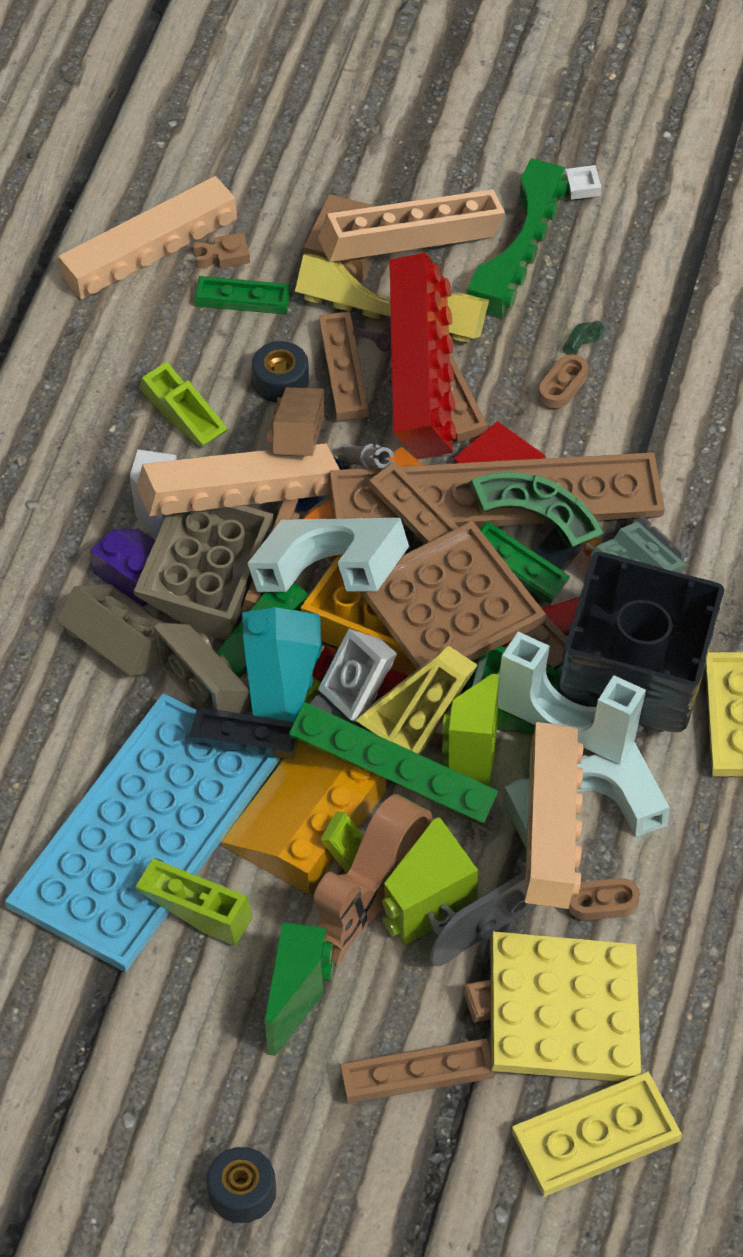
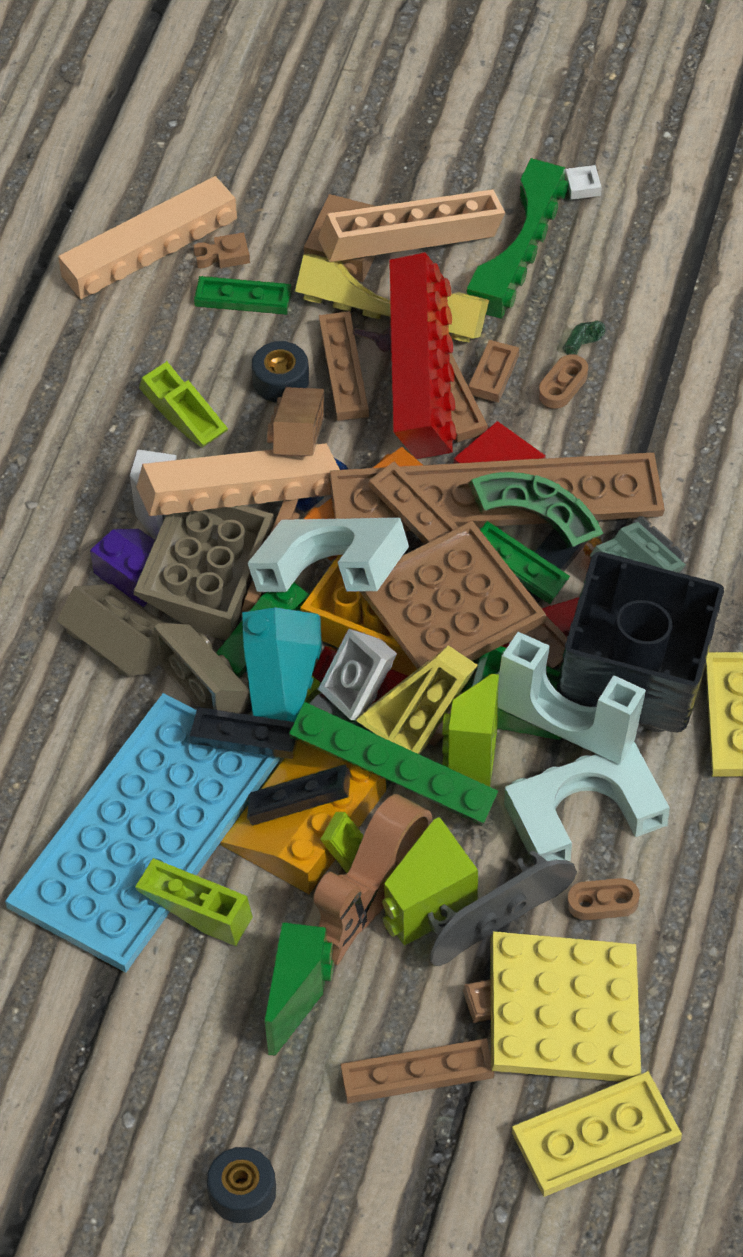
(299, 794): none -> black tile
(367, 456): light grey pin -> none
(494, 370): none -> medium nougat plate
(552, 816): light nougat brick -> none

